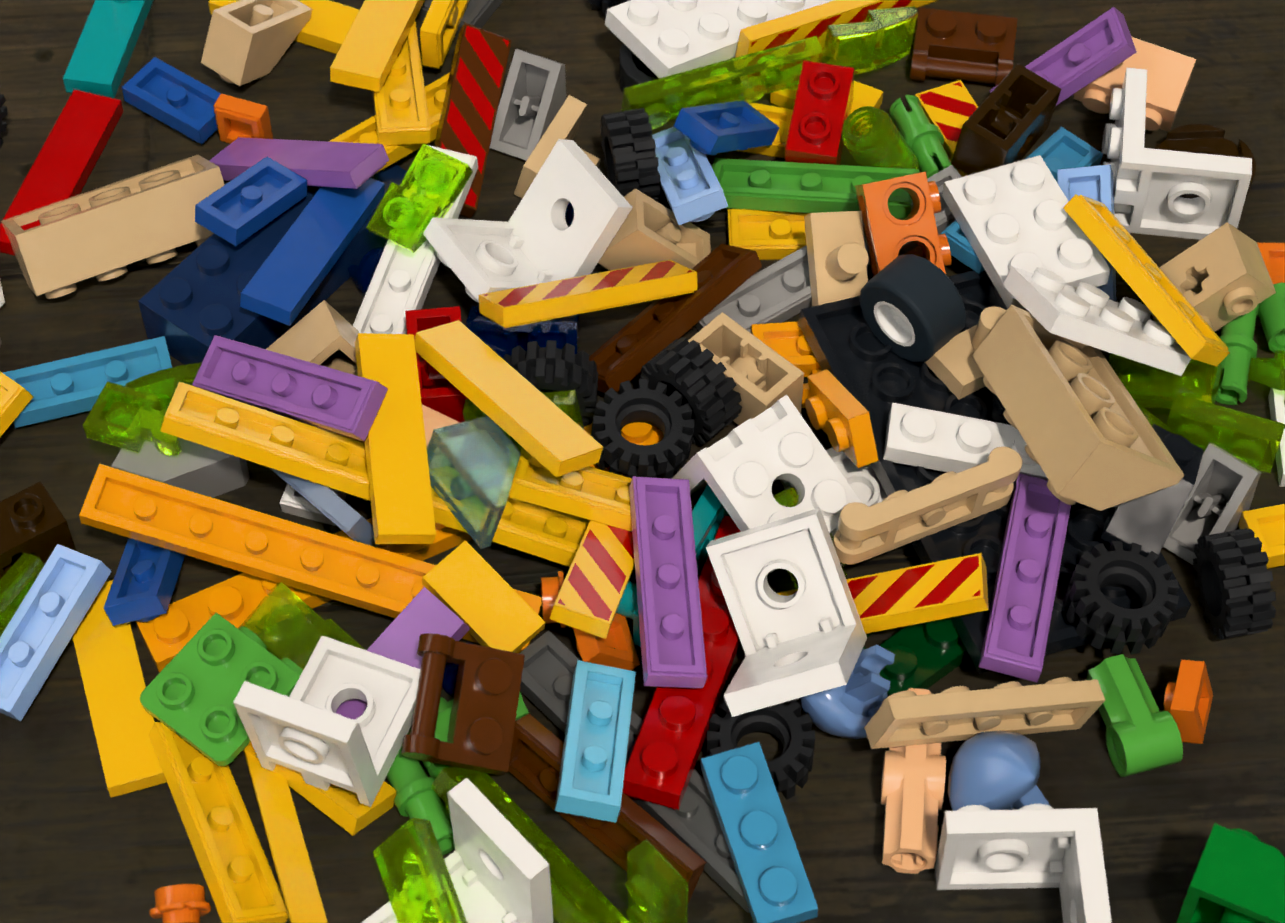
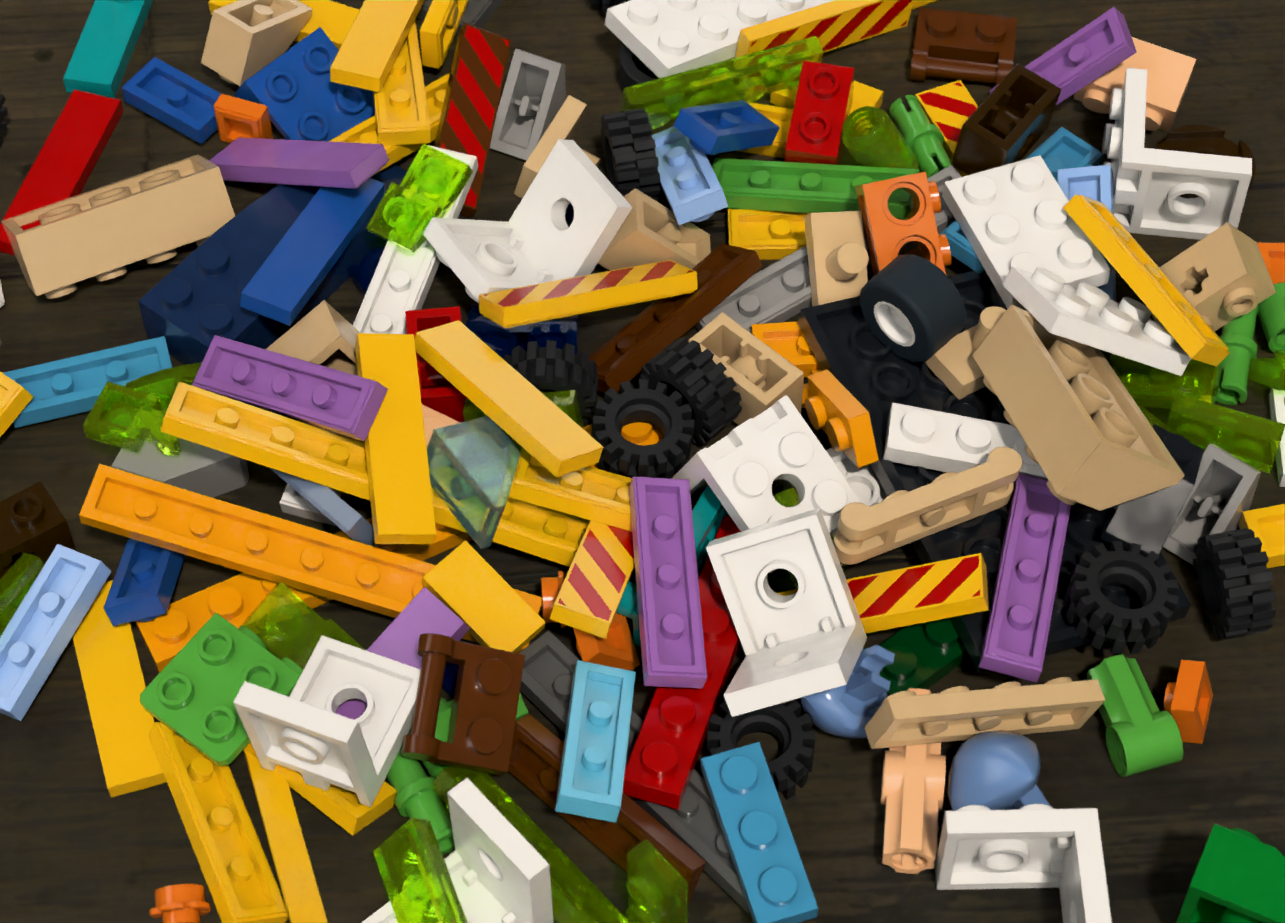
(250, 201): blue plate -> none
(302, 97): none -> blue bracket
(872, 43): clear neon green slope -> none

